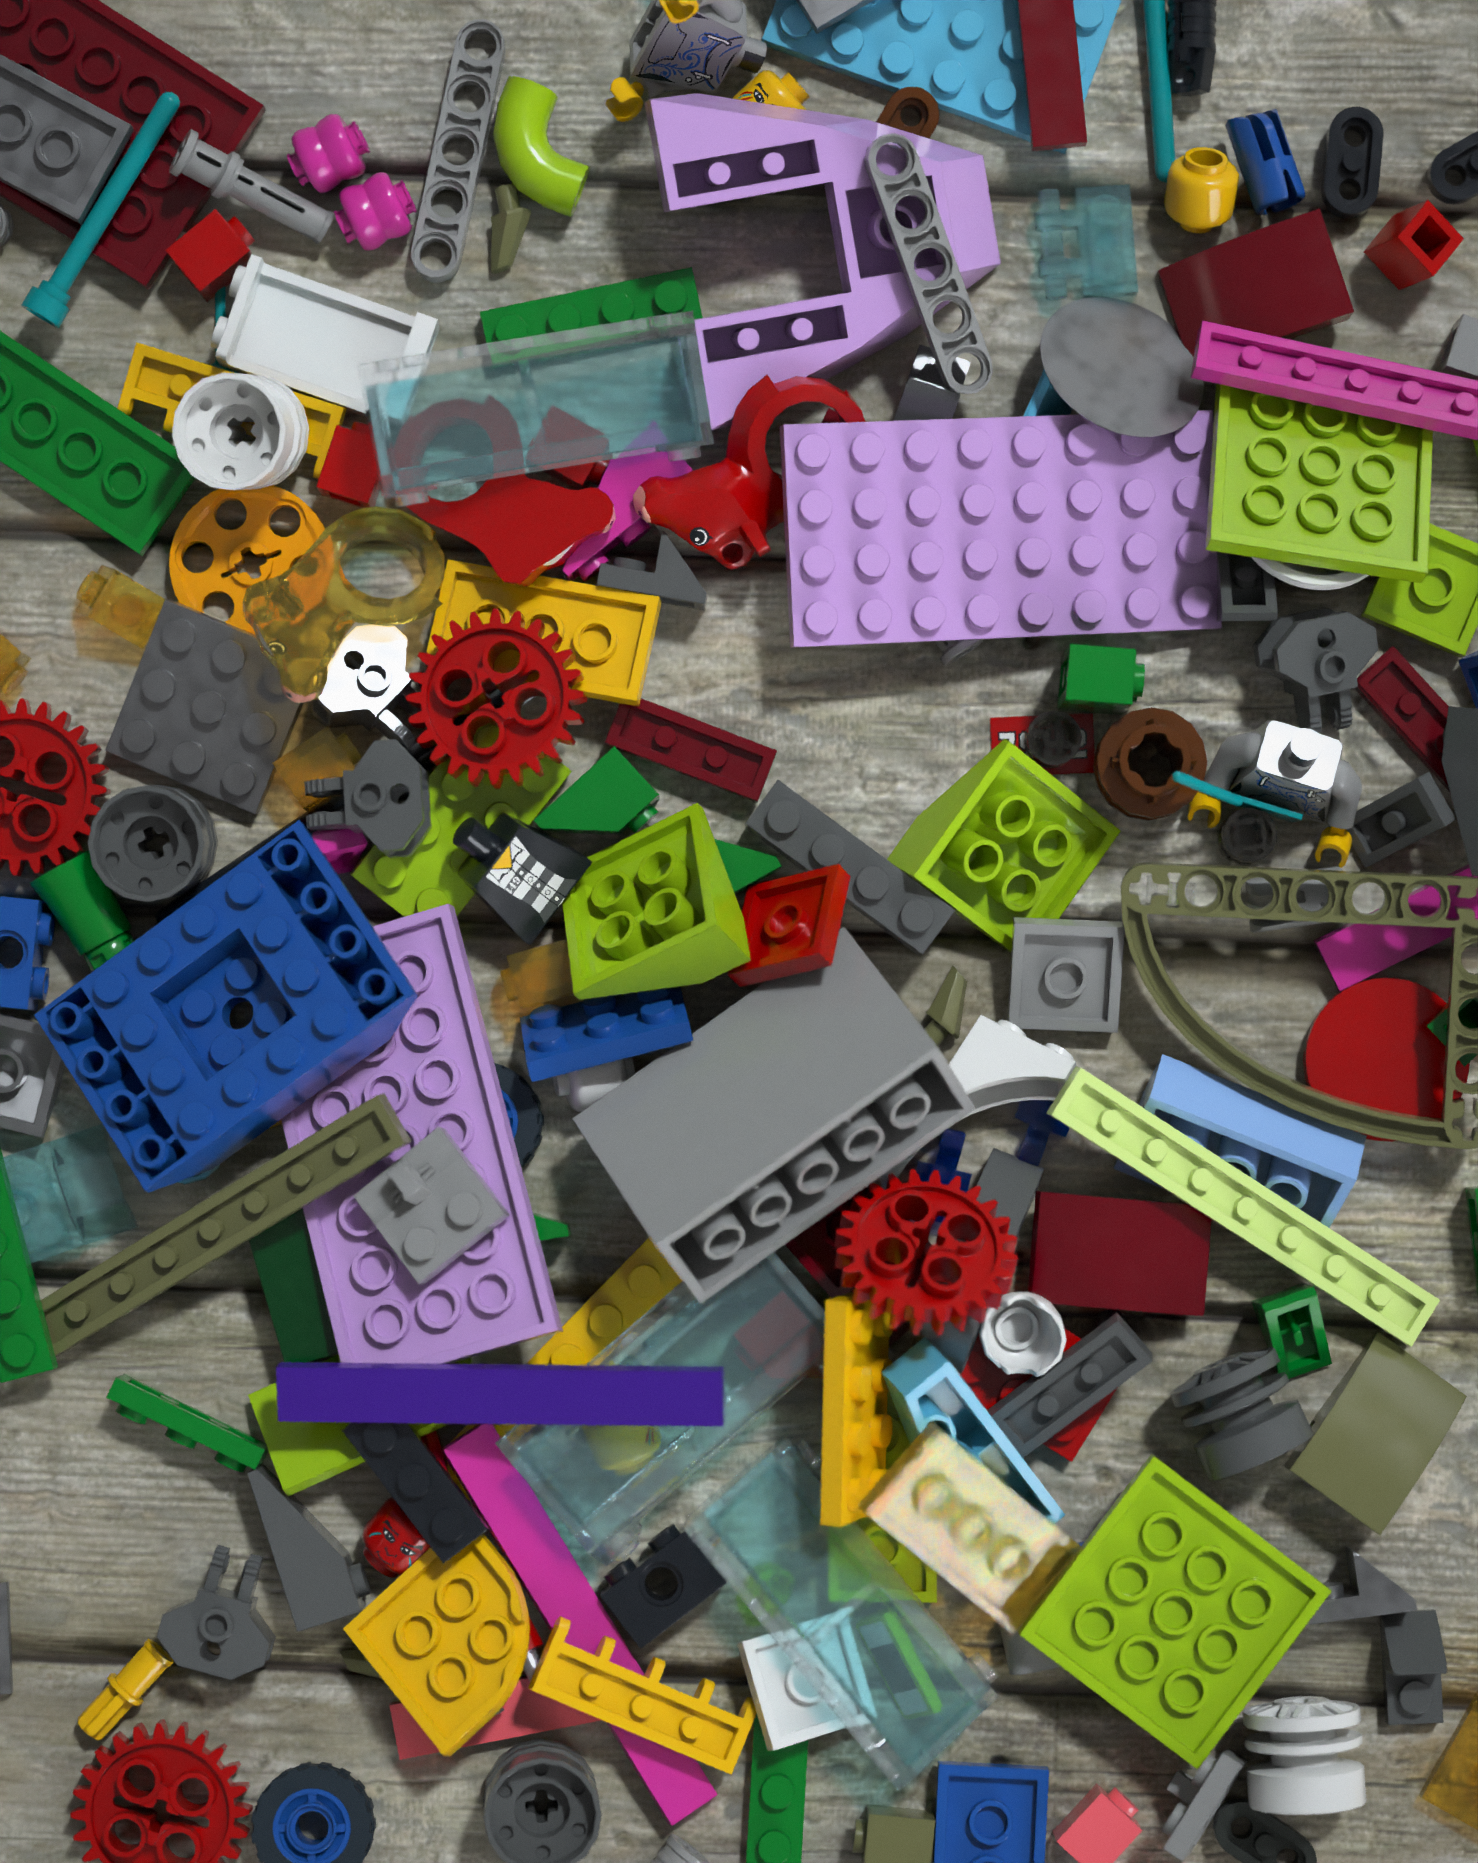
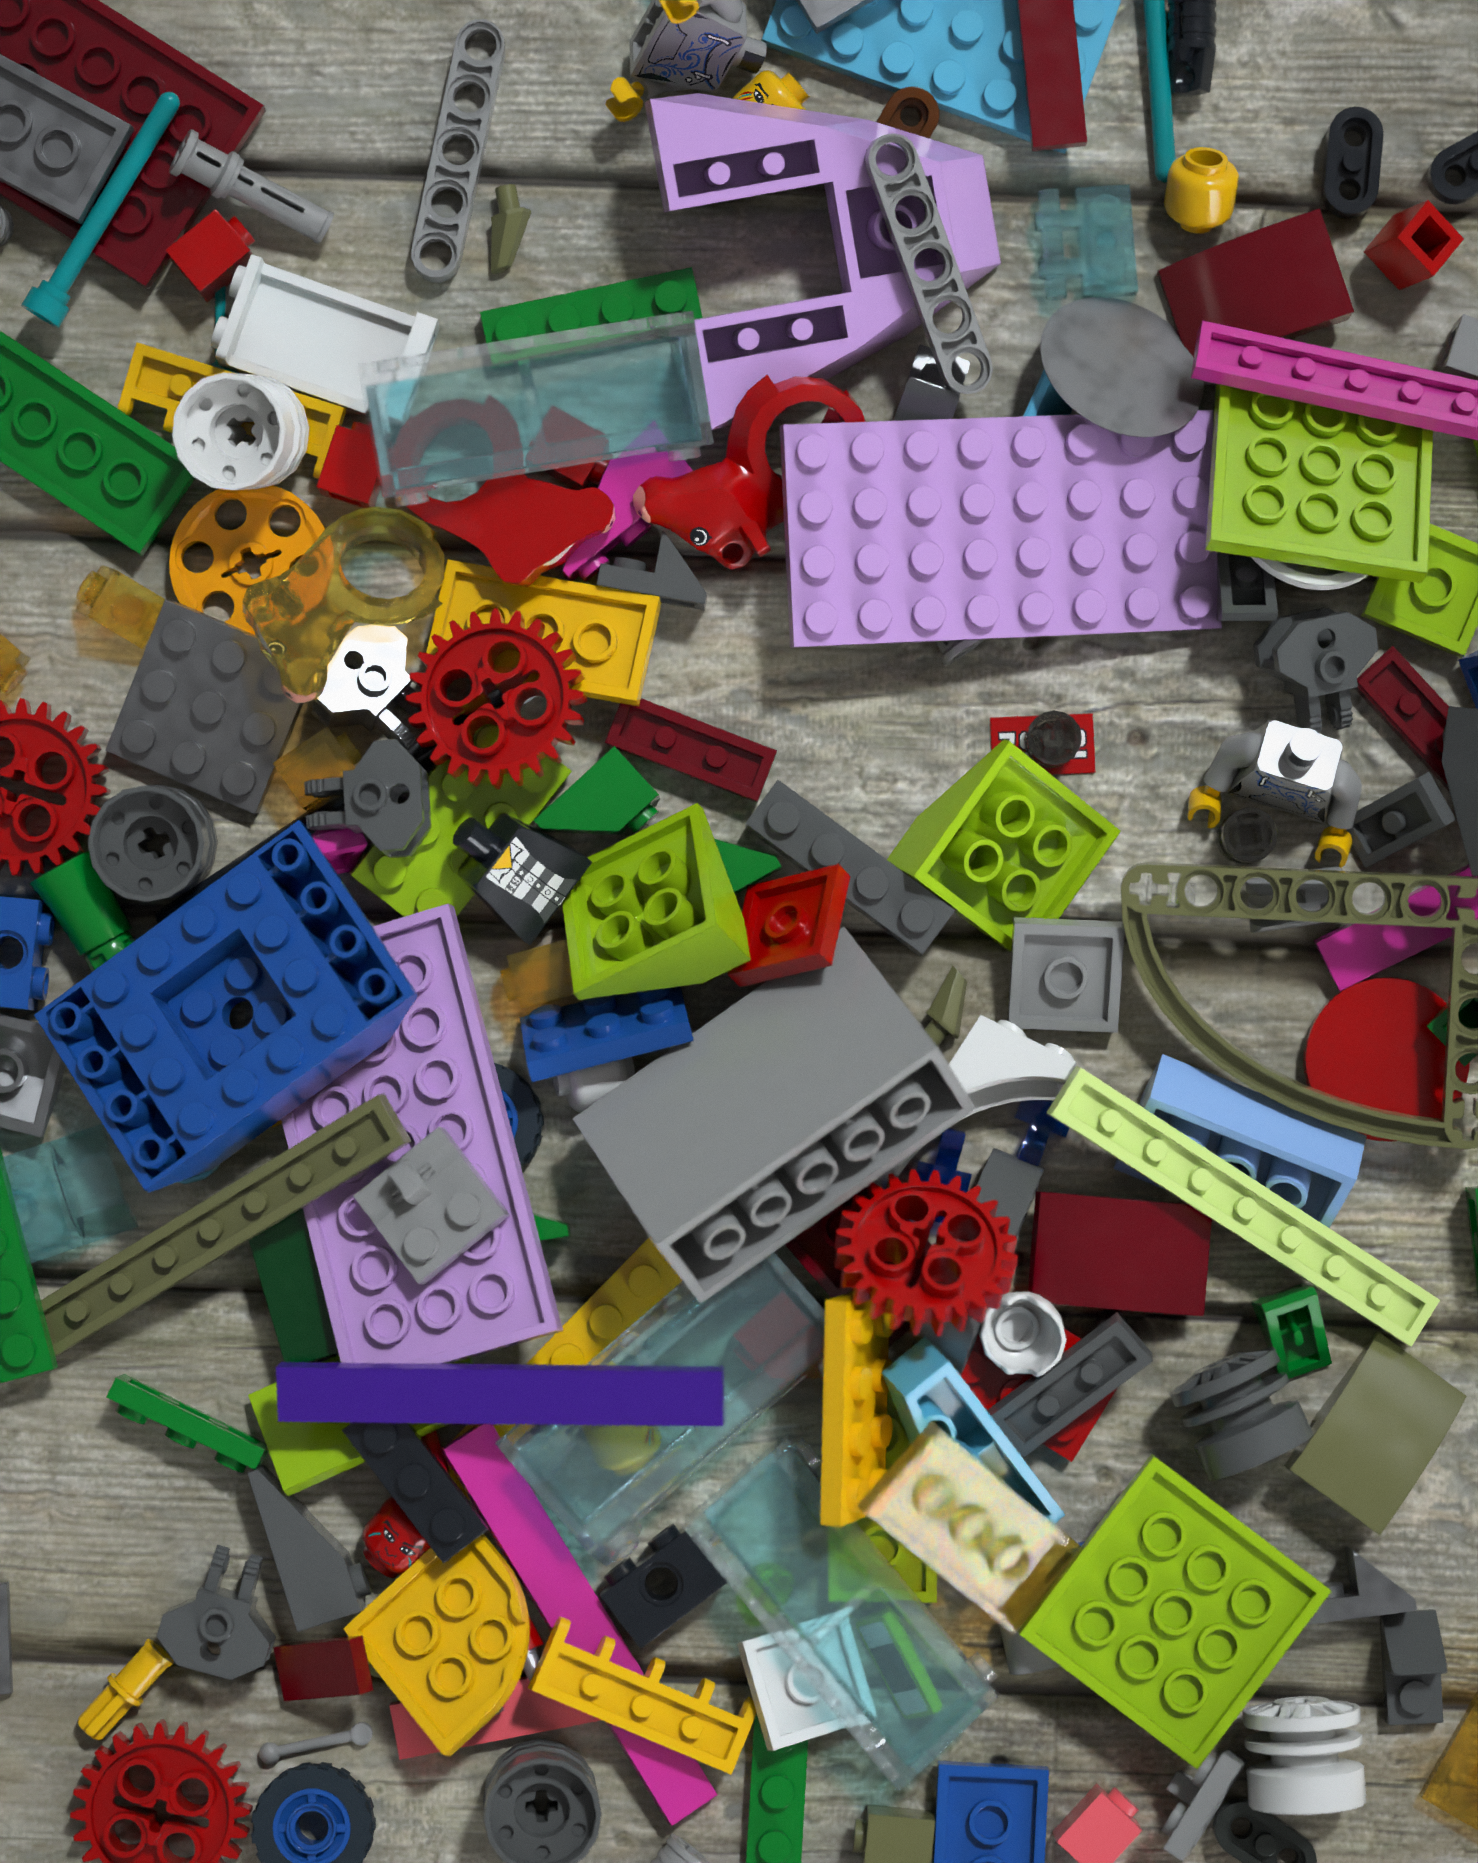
(323, 1668): none -> dark red tile
(328, 153): dark pink piece -> none
(360, 1734): none -> light grey hinge
(375, 211): dark pink piece -> none
(526, 151): lime cylinder -> none
(1099, 679): green brick -> none
(1172, 738): reddish brown piece -> none
(1235, 799): teal piece -> none
(1265, 161): blue arm -> none

